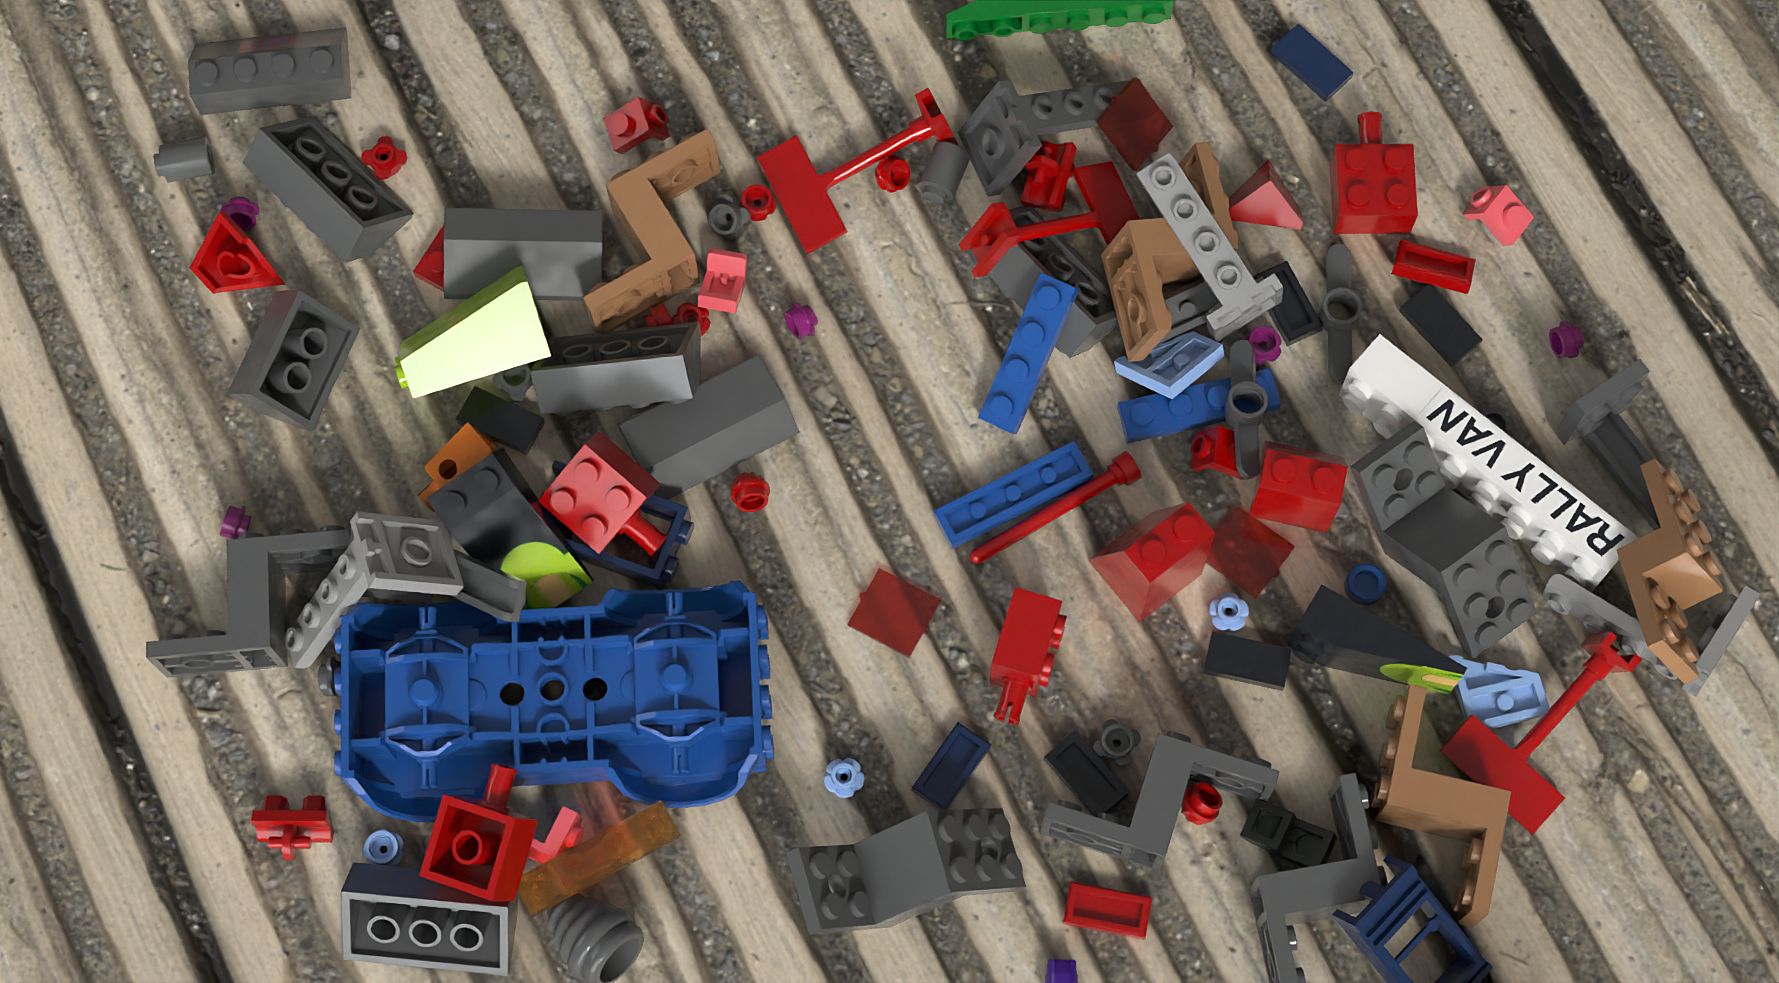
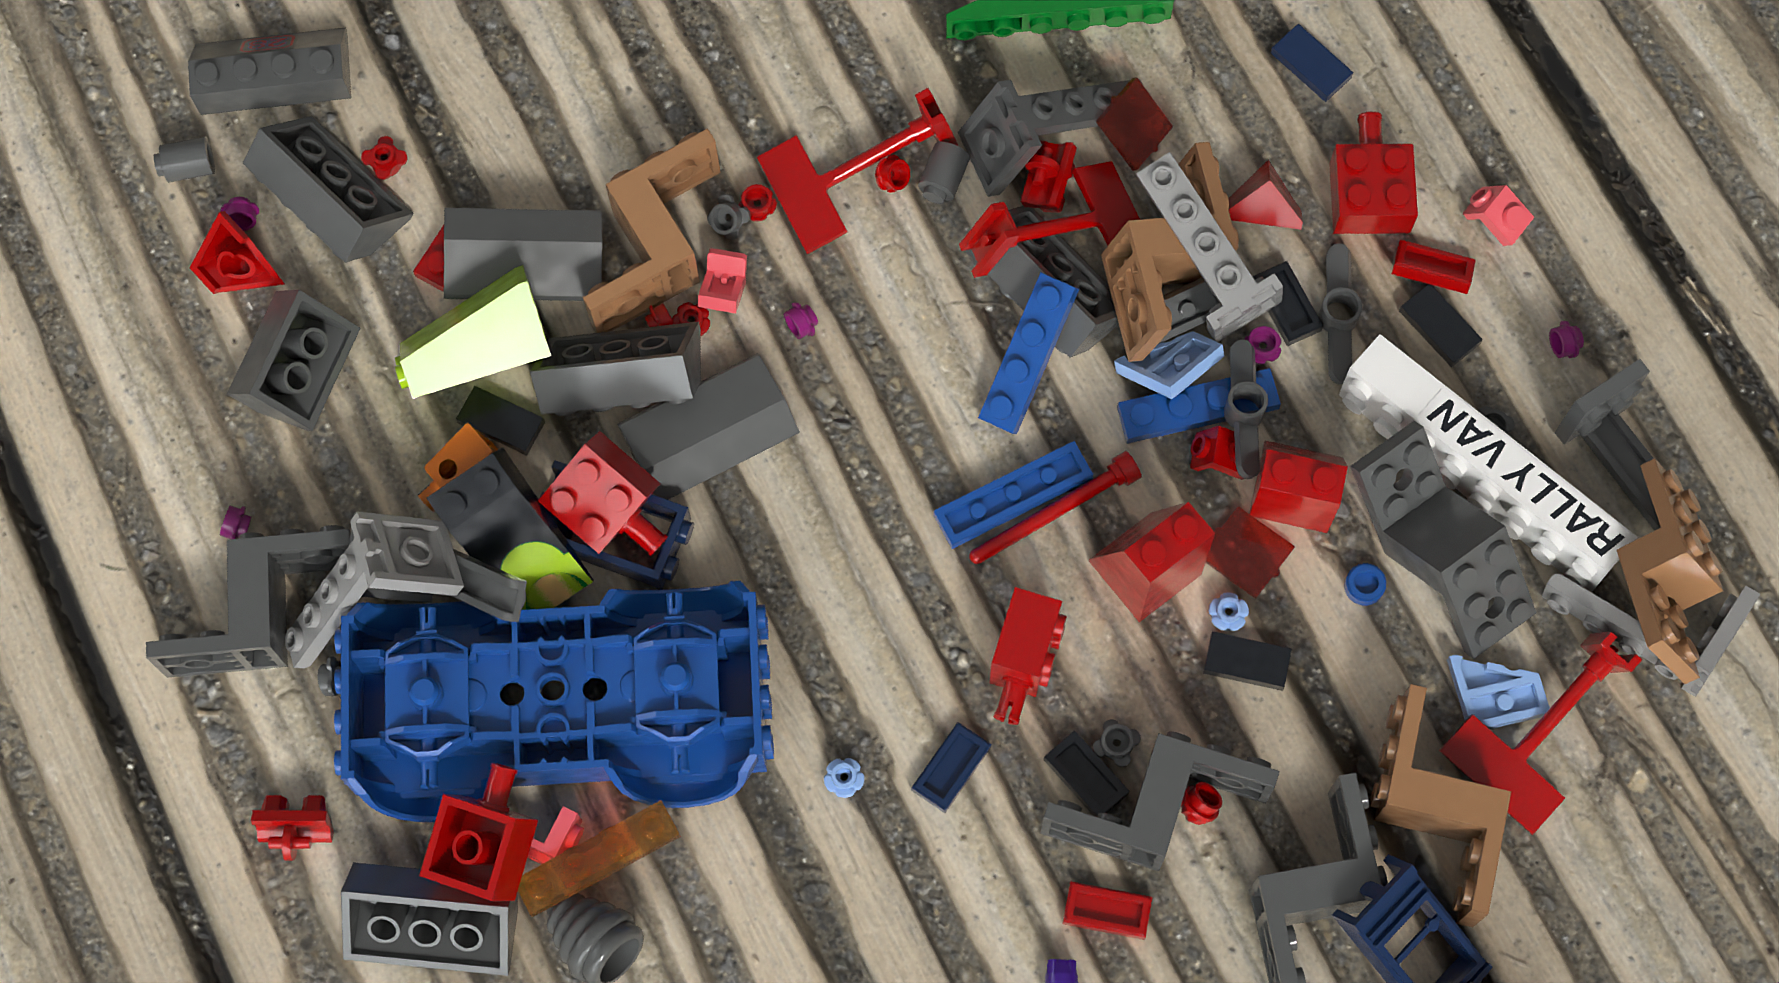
(382, 838): light blue plate -> none
(517, 390): dark grey plate -> none
(635, 124): red bracket -> none
(750, 492): red plate -> none
(894, 613): clear red piece -> none
(906, 870): dark grey bracket -> none
(1287, 836): pearl dark grey slope -> none
(1358, 642): black slope -> none

